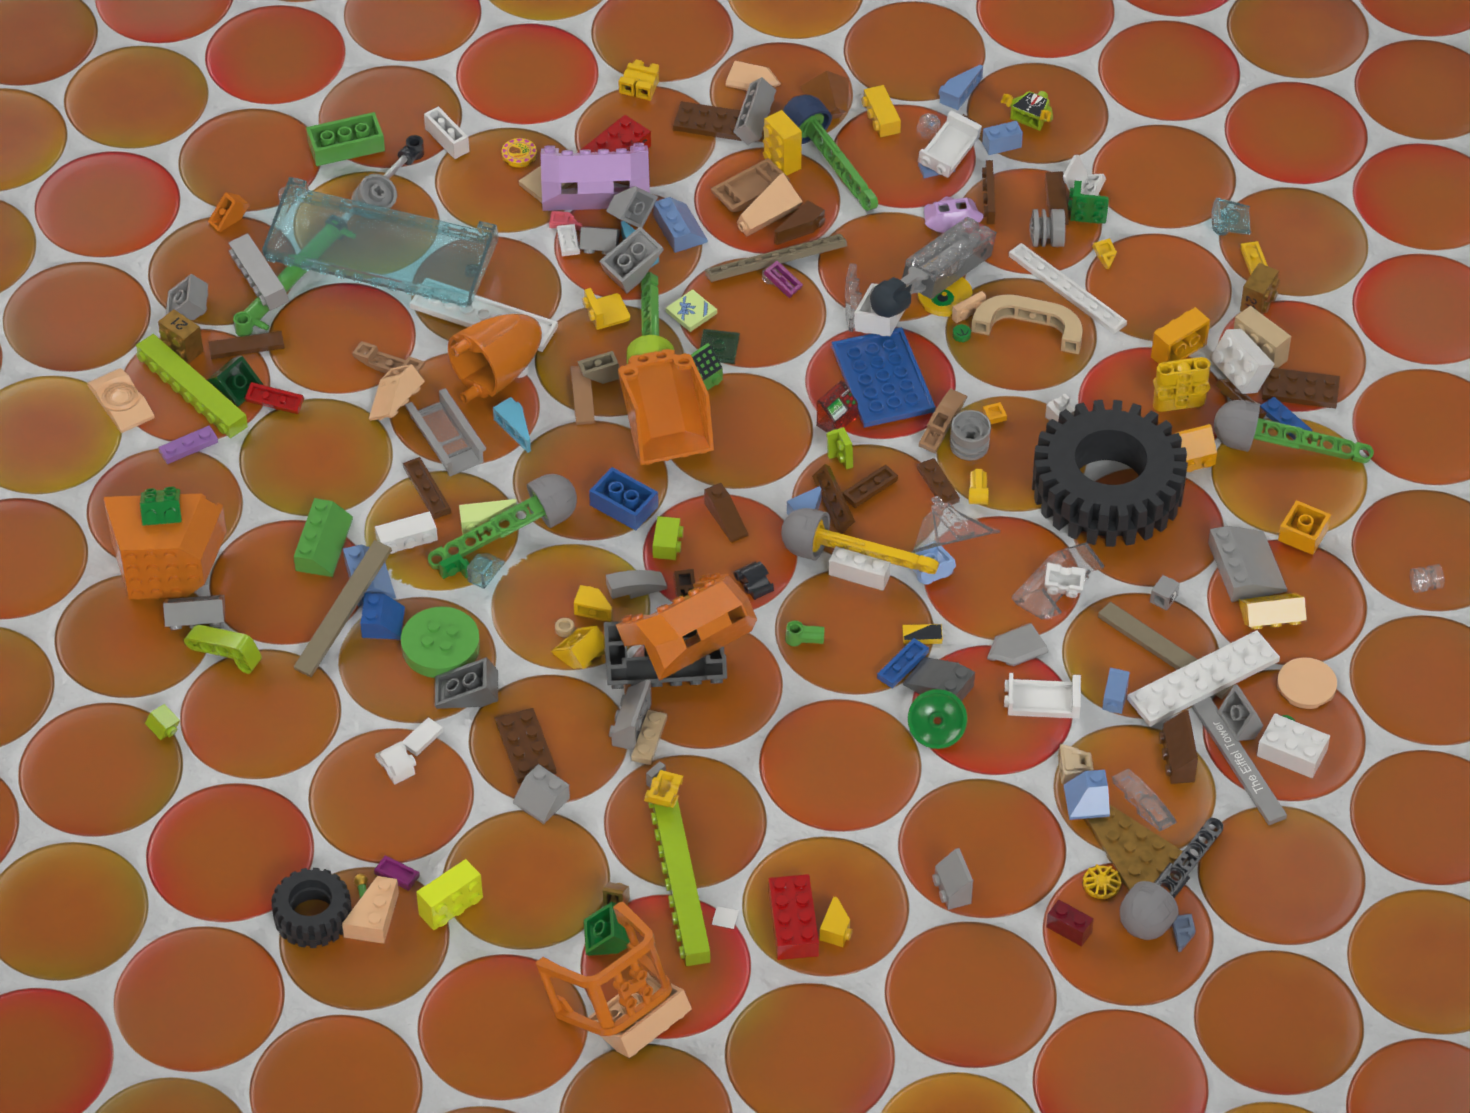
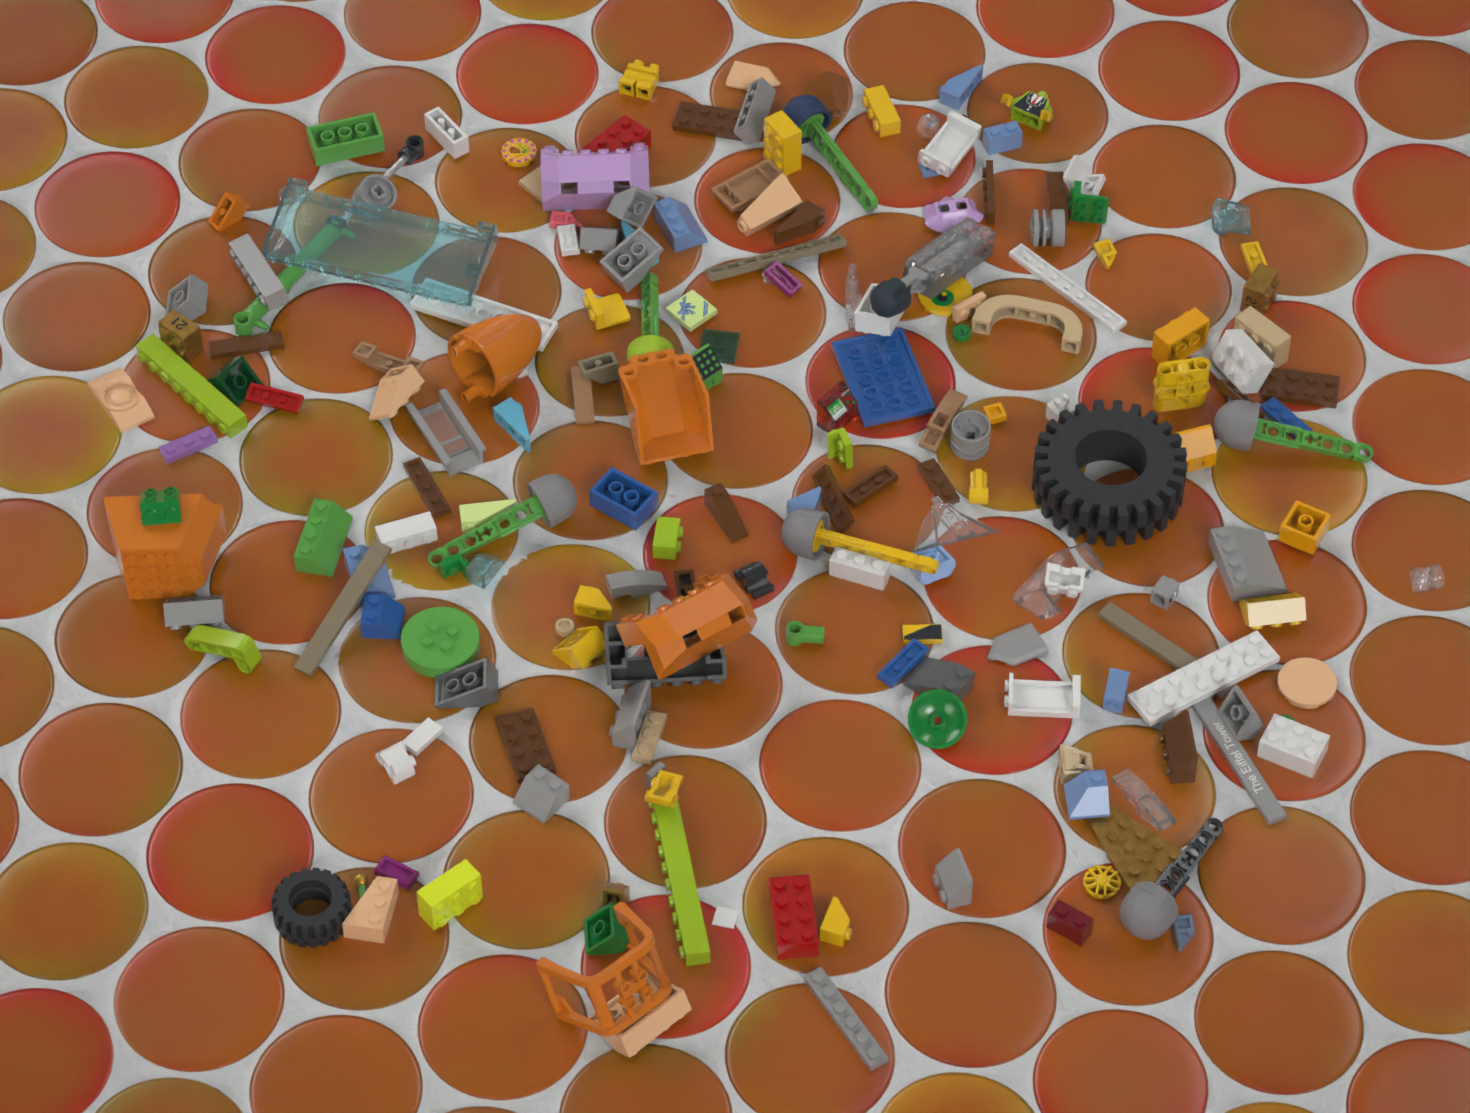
(162, 722): lime brick -> none
(845, 1018): none -> light grey plate

